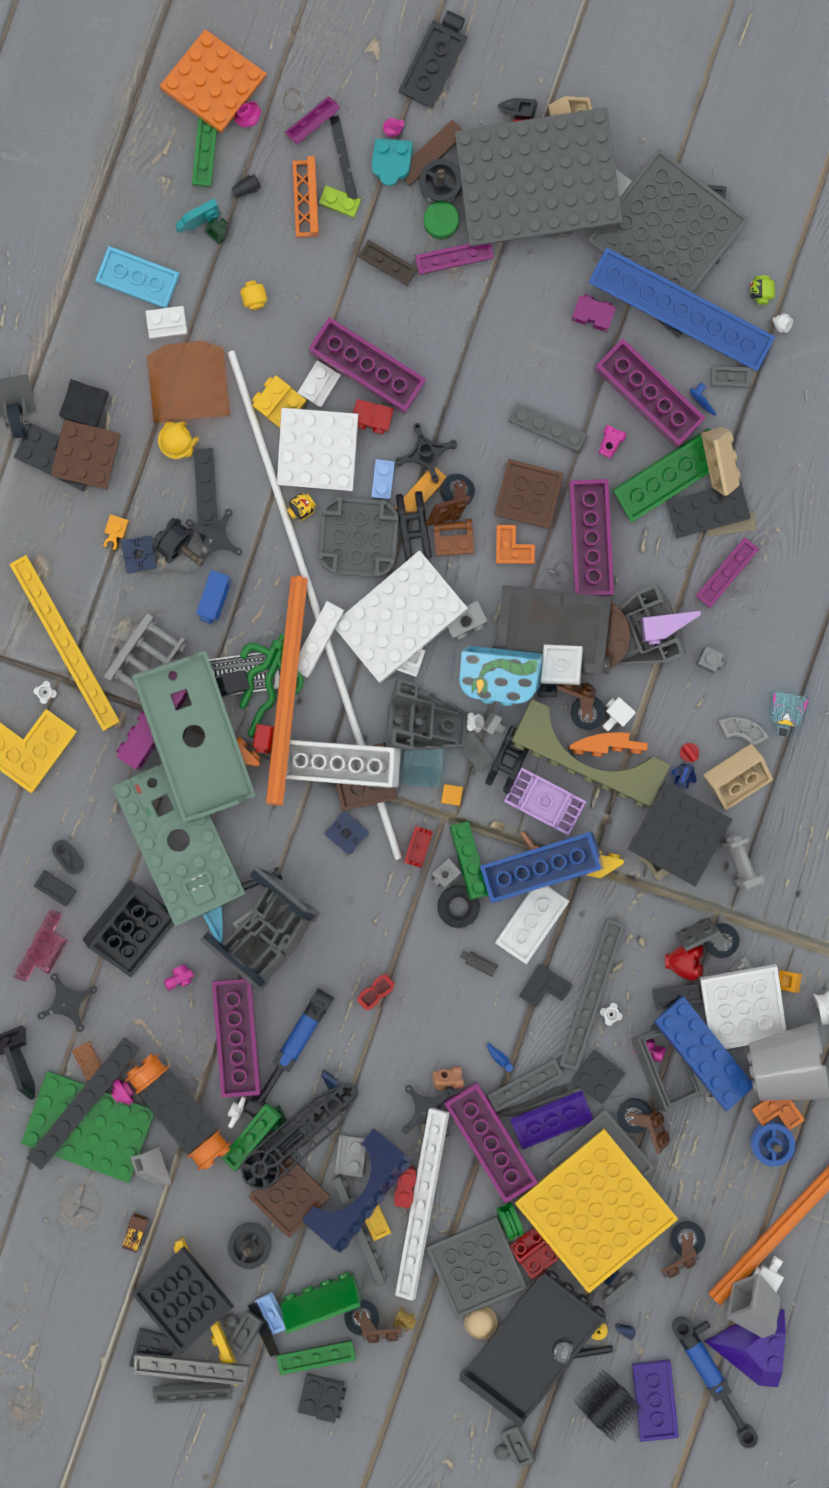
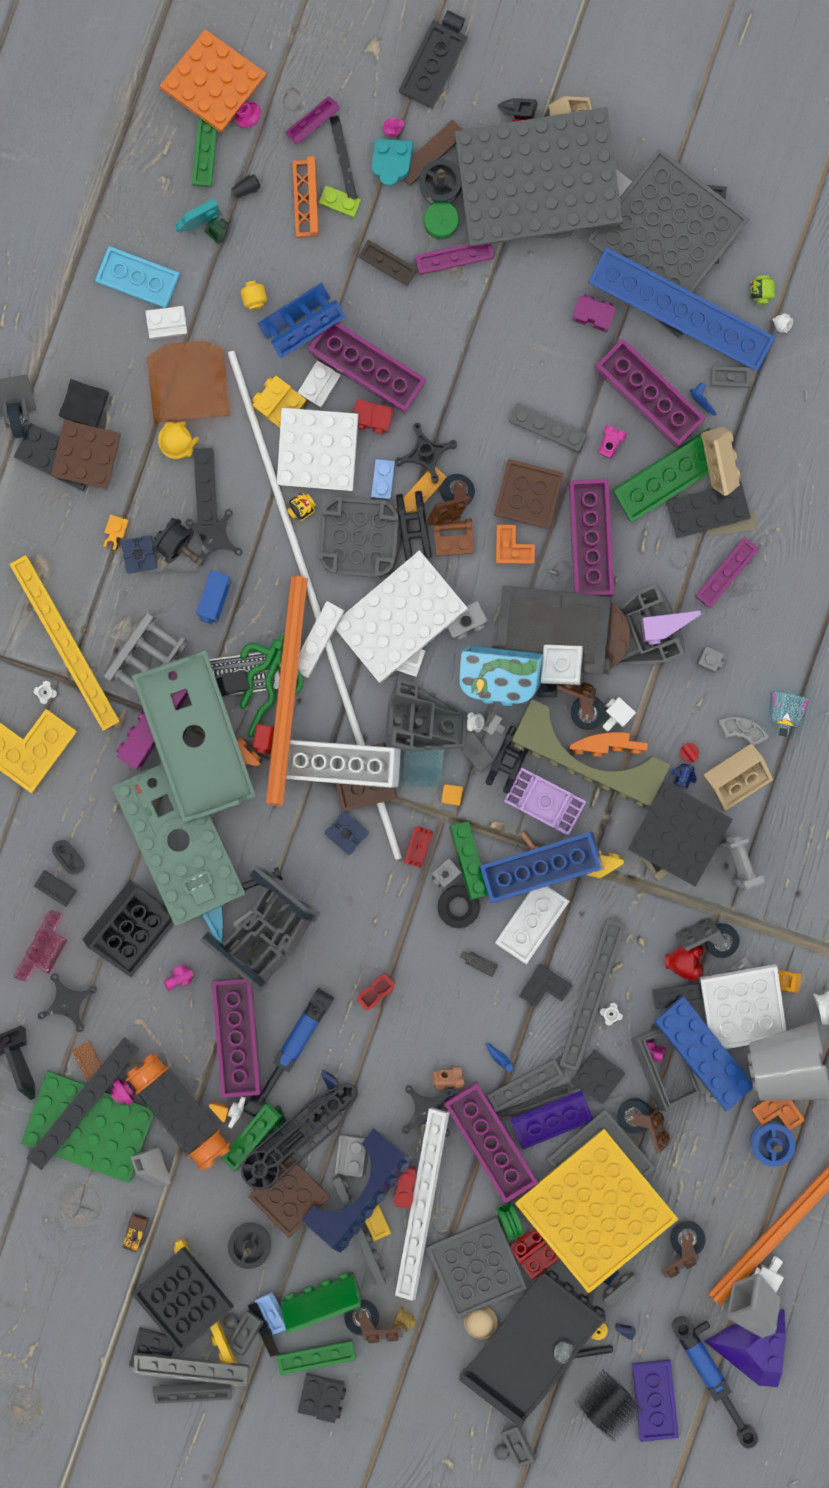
(220, 1110): none -> light orange slope
(306, 329): none -> blue fence

